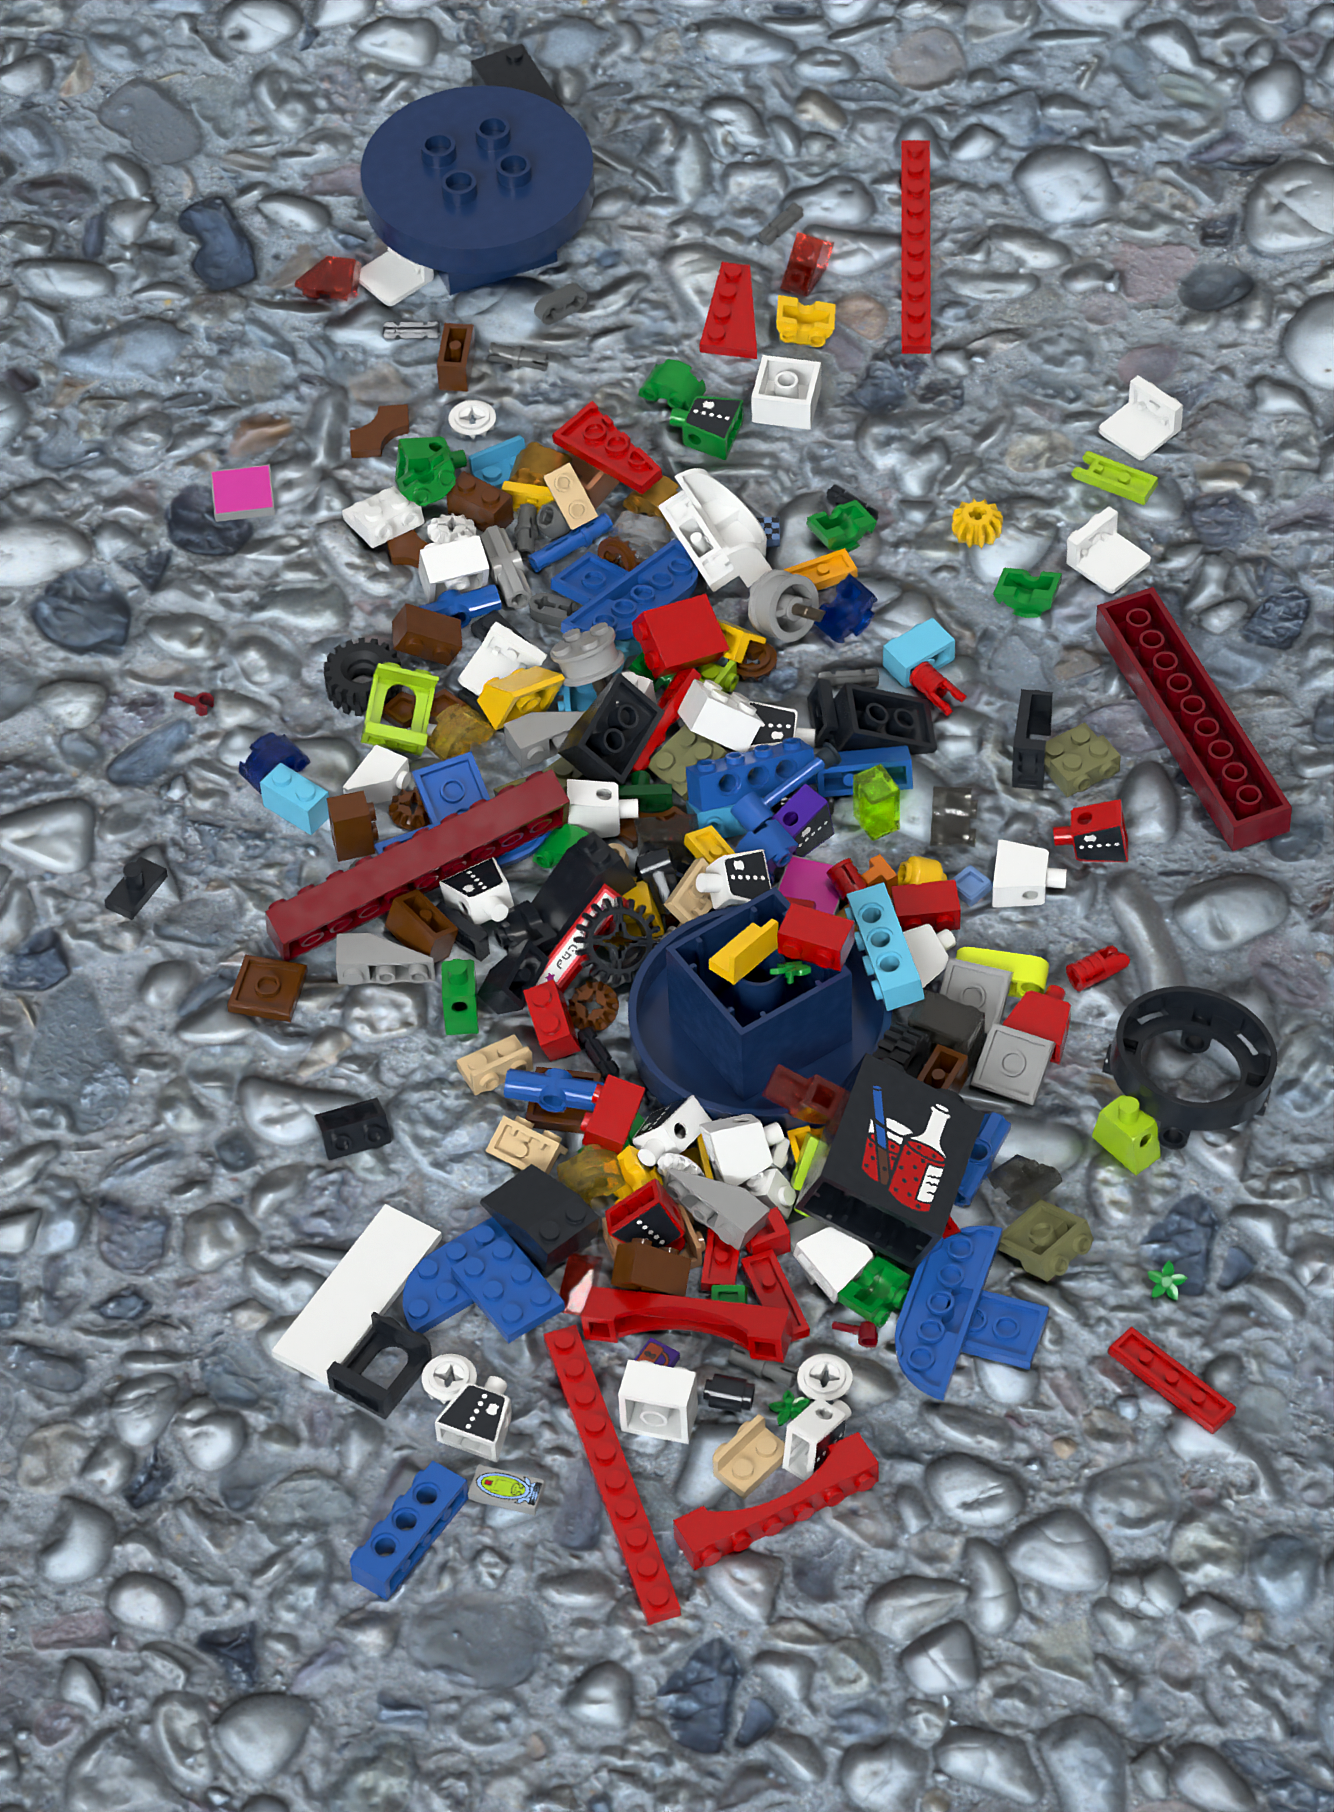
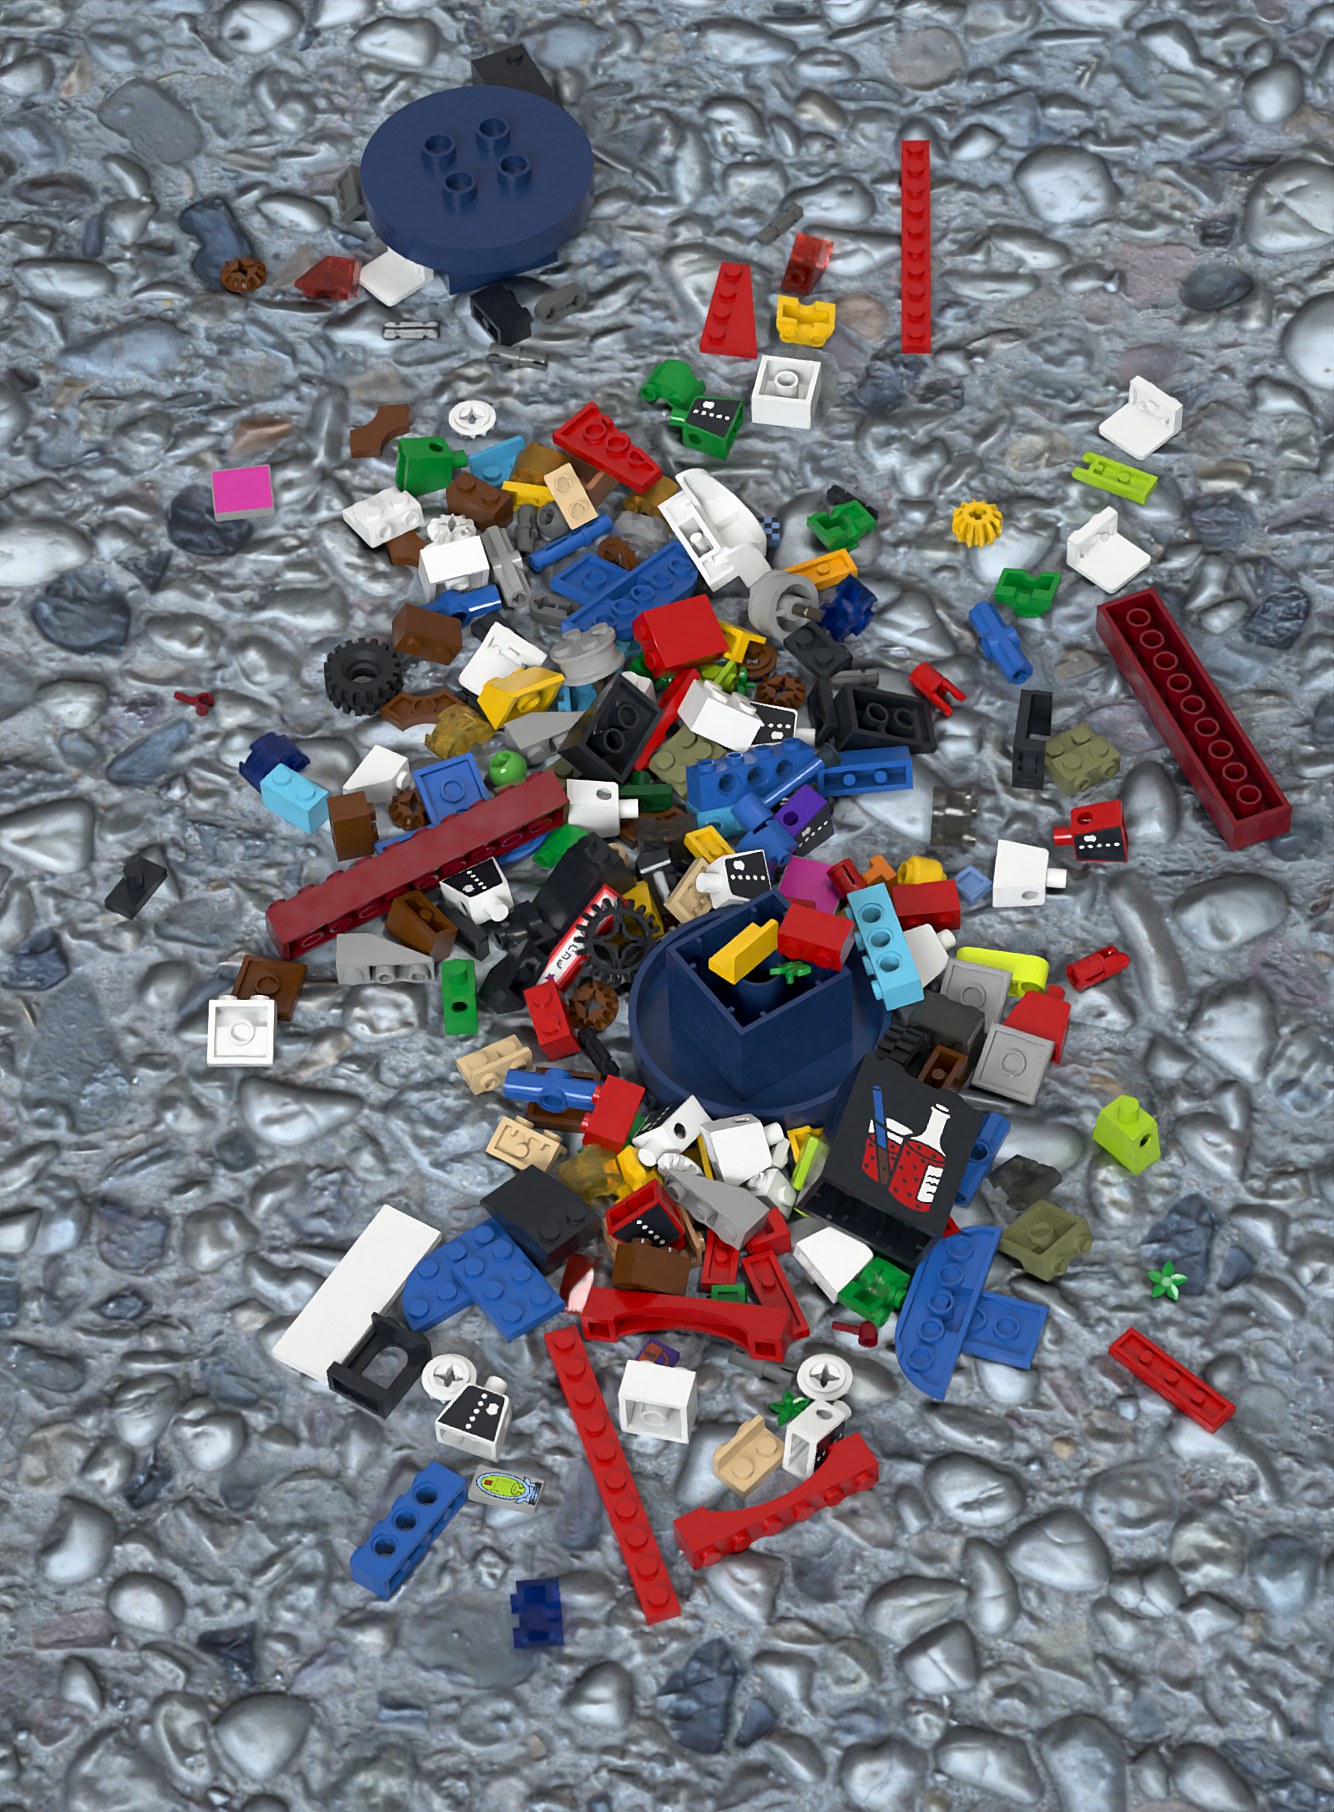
(236, 282): none -> reddish brown gear
(241, 1032): none -> white plate
(349, 194): none -> dark grey plate
(353, 1128): black bracket -> none
(391, 737): lime panel -> none
(431, 484): green cylinder -> none
(456, 357): reddish brown brick -> none
(501, 315): none -> black brick
(507, 767): none -> bright green piece
(539, 1614): none -> clear blue cylinder
(729, 1393): black brick -> none
(742, 683): none -> green plant
(791, 698): none -> reddish brown gear
(806, 1099): clear red brick -> none
(818, 651): none -> black bracket
(876, 802): clear neon green panel -> none
(921, 644): medium azure brick -> none
(1000, 643): none -> blue piece
(1200, 1017): black piece -> none

